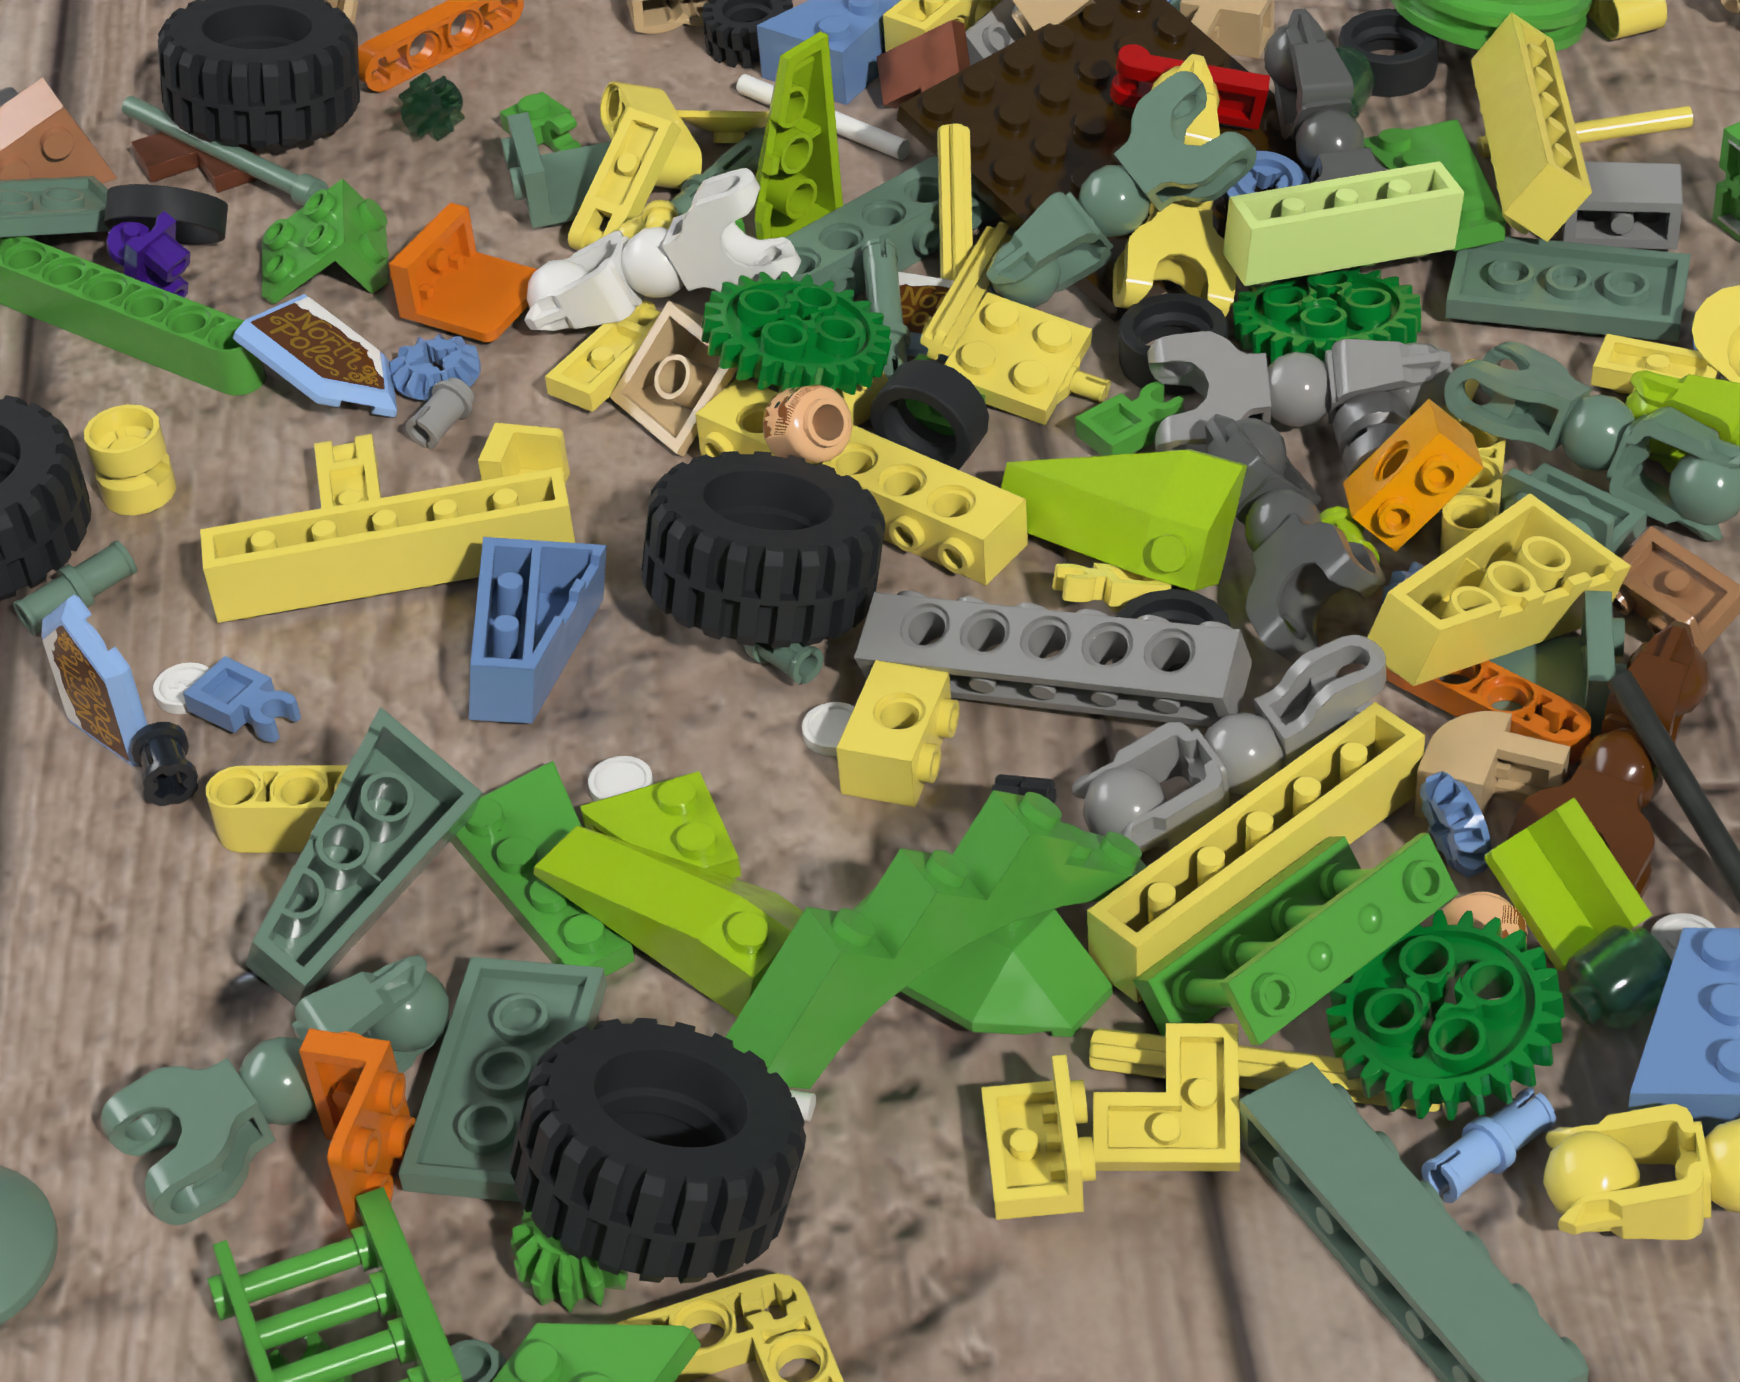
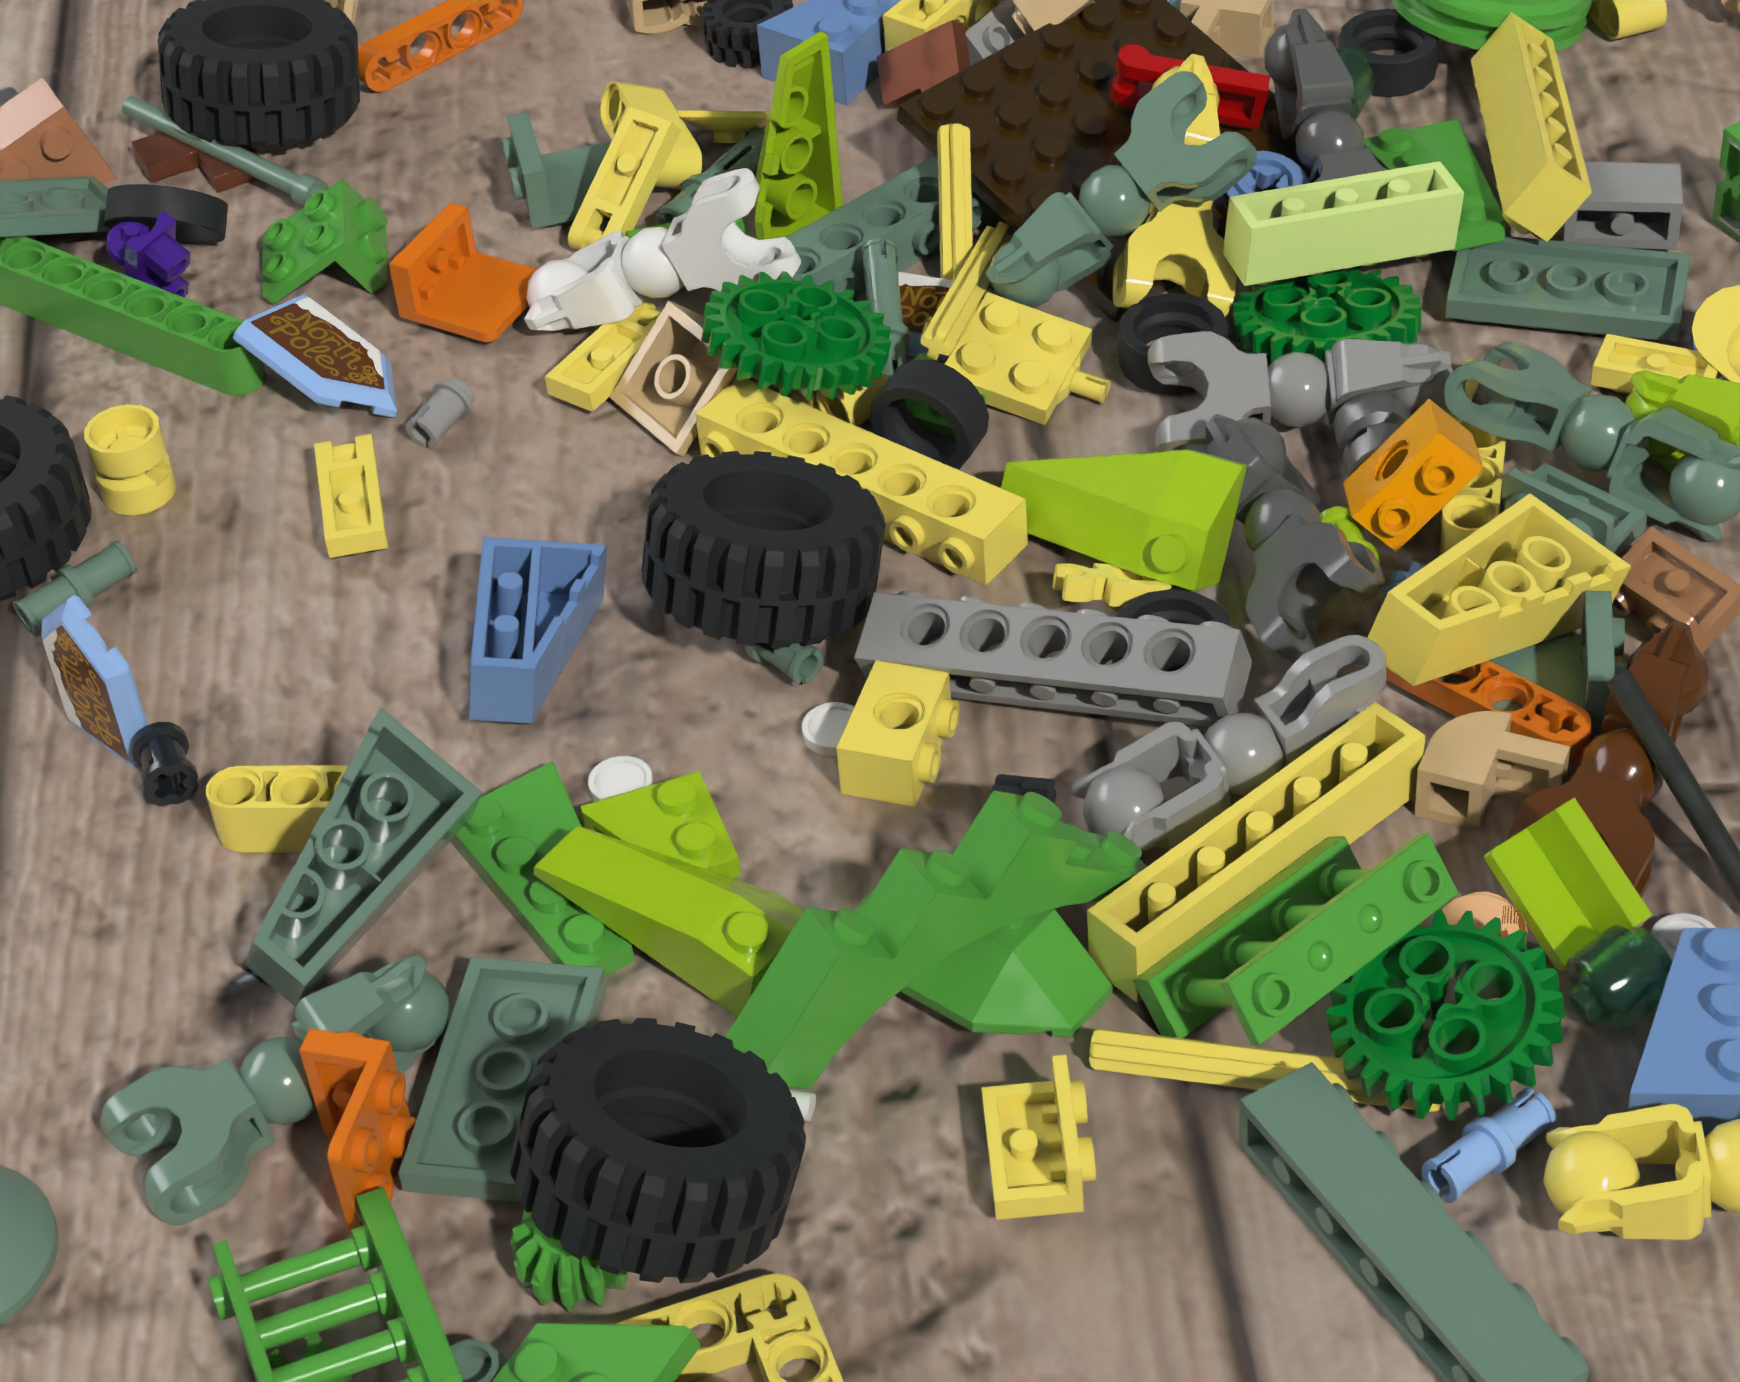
(173, 683): white piece -> none
(238, 694): medium blue plate -> none
(376, 544): light yellow brick -> none
(413, 368): medium blue gear -> none
(431, 106): clear green gear -> none
(522, 449): light yellow panel -> none
(548, 119): bright green plate -> none
(655, 214): light yellow arm -> none
(807, 423): light nougat head -> none
(846, 125): white bar -> none
(1124, 424): bright green plate -> none
(1190, 1123): light yellow plate -> none
(1455, 823): medium blue gear -> none
(1621, 126): light yellow bar -> none

